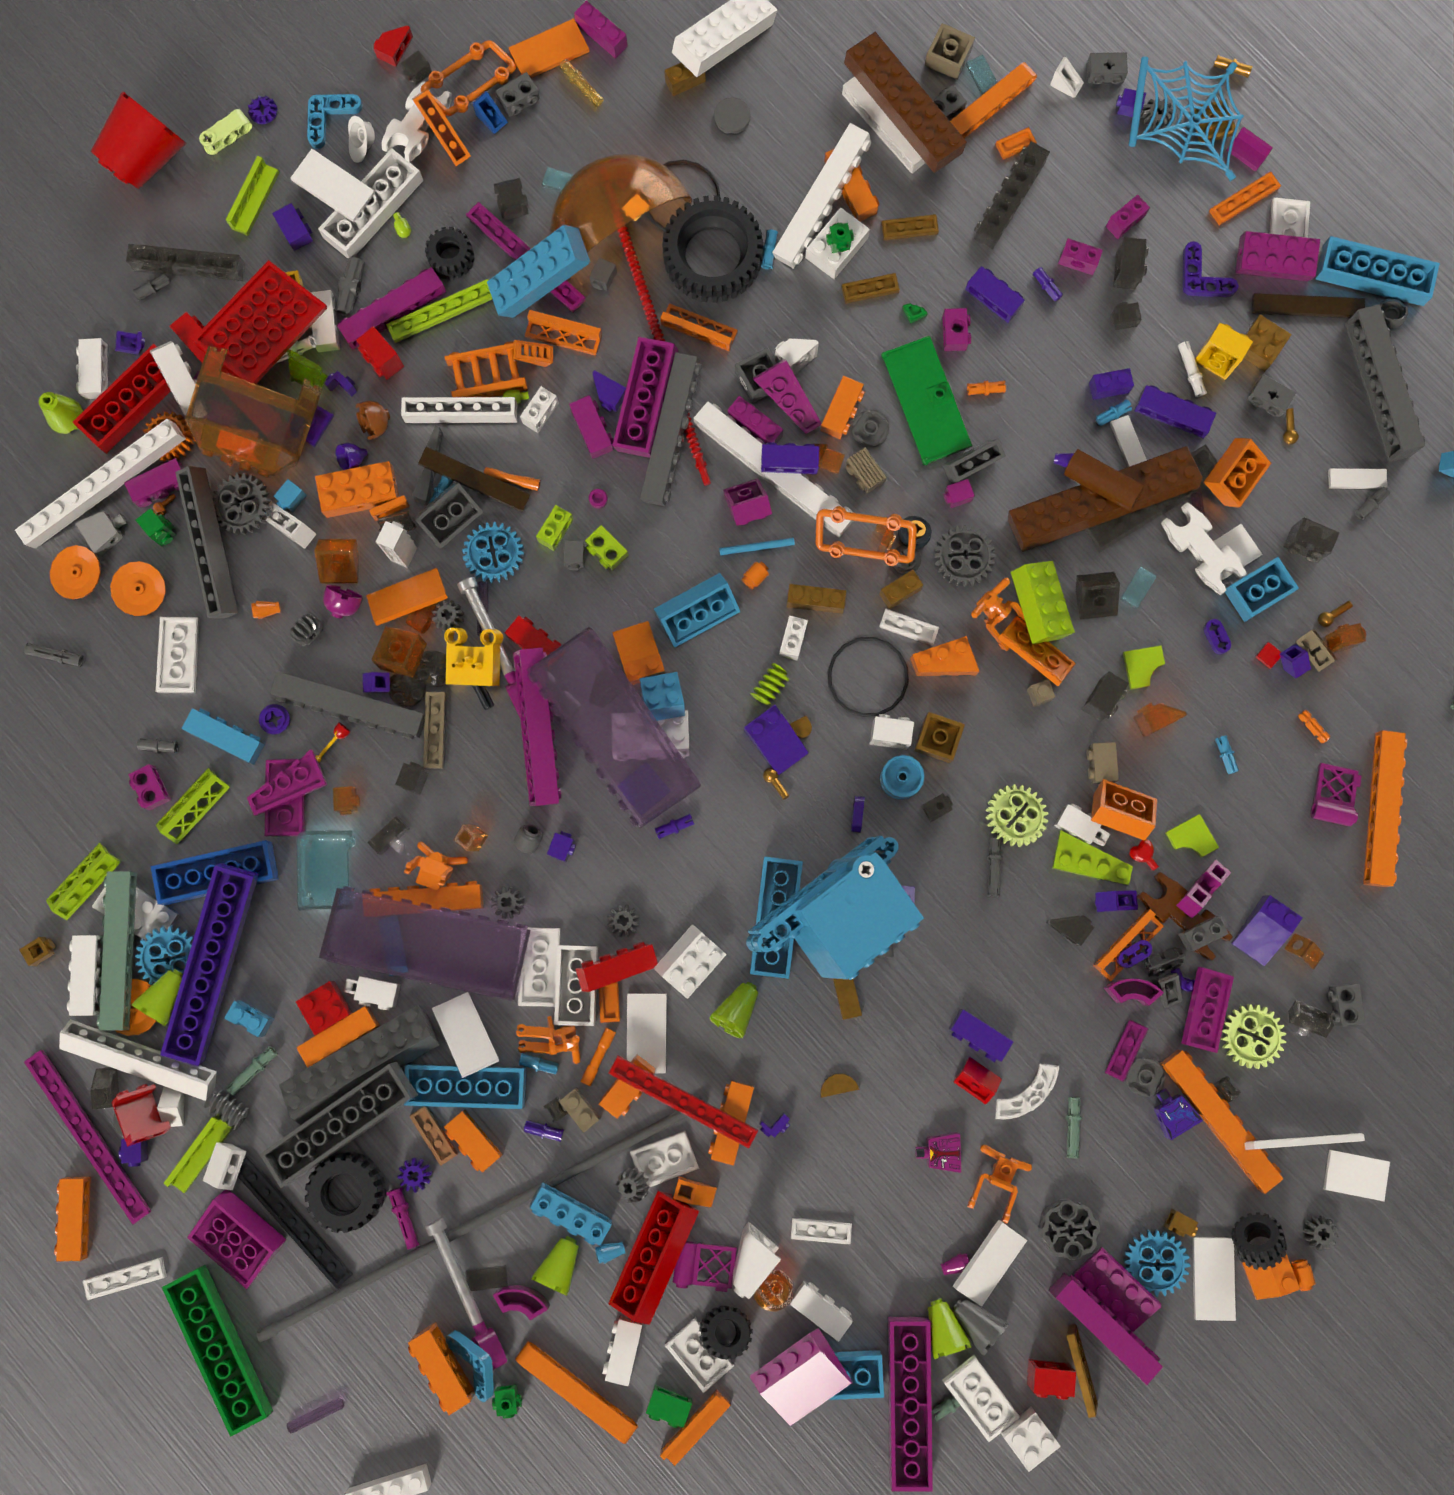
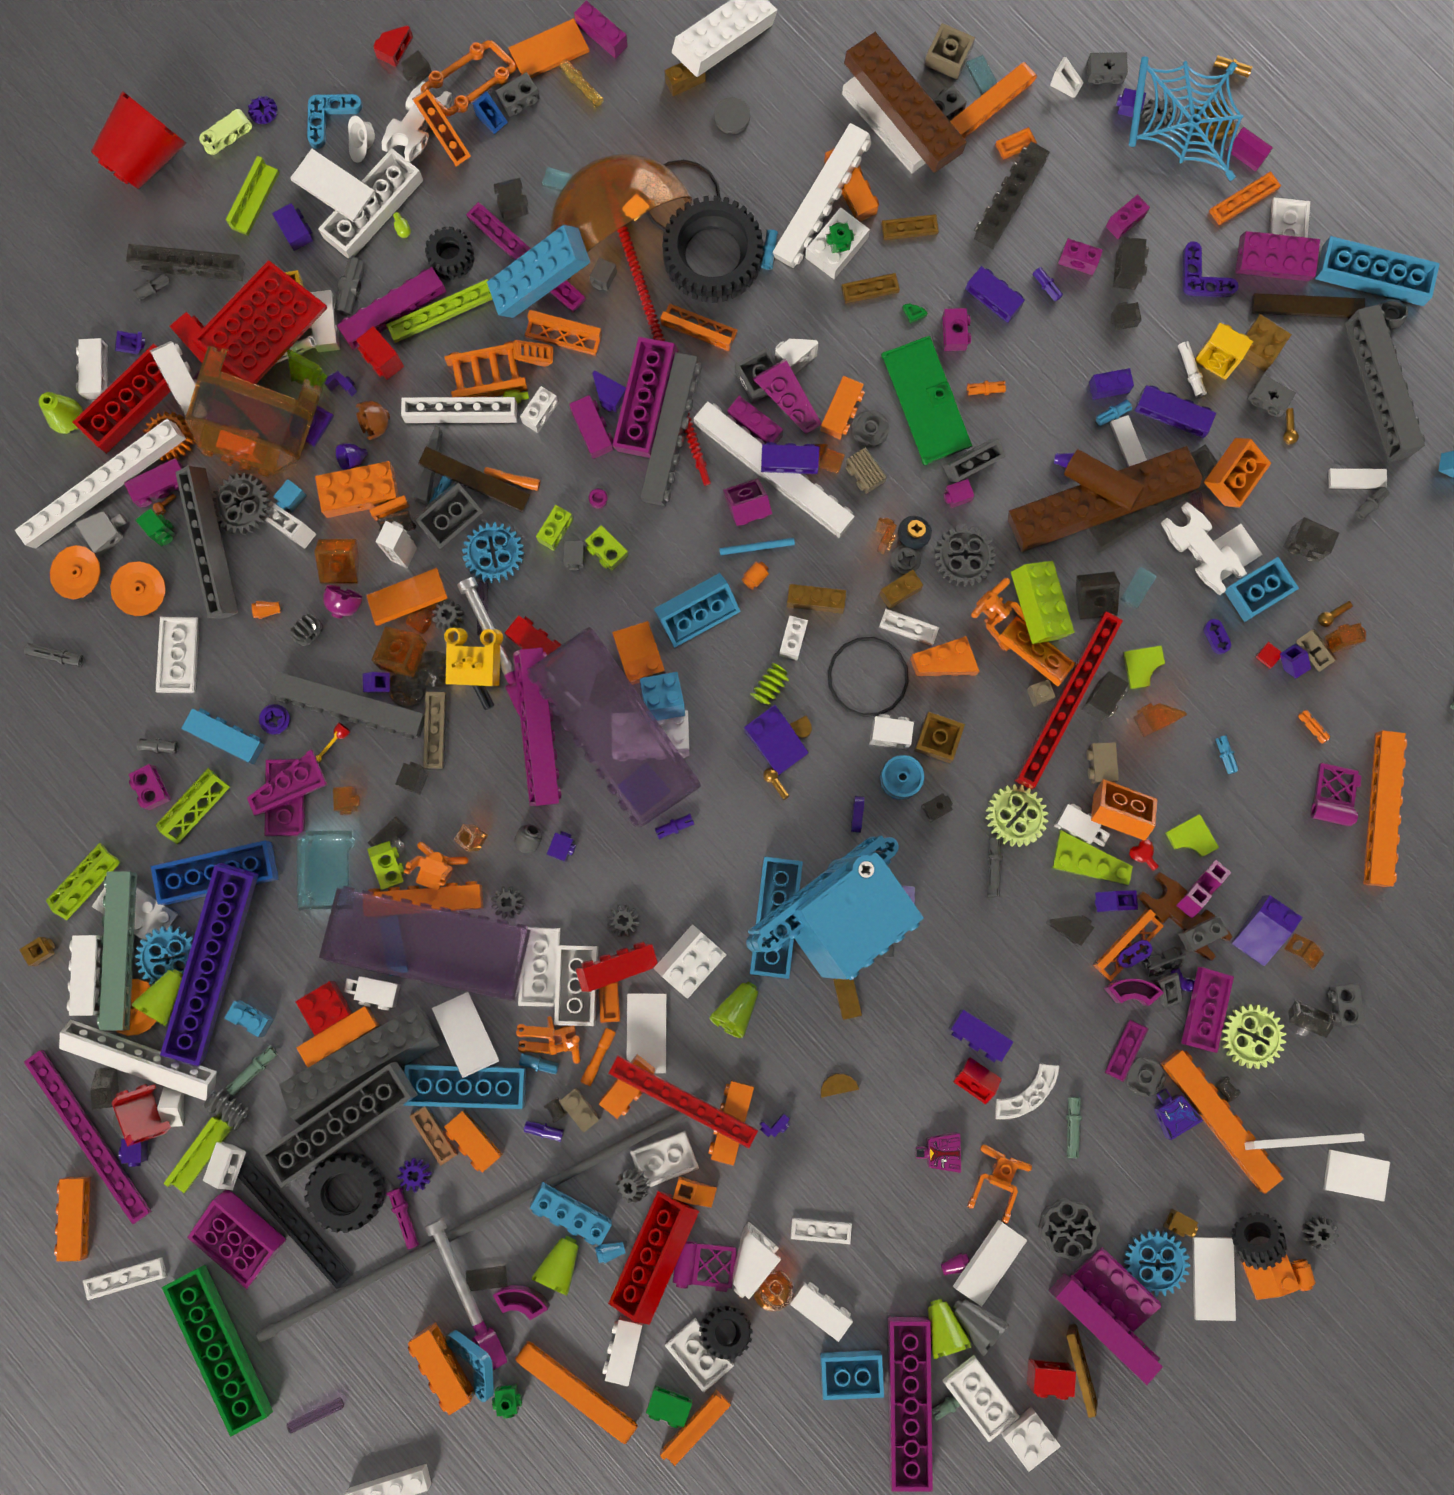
(385, 865): none -> lime brick
(801, 1377): slope -> none
(893, 523): orange bar -> none
(1068, 700): none -> red brick

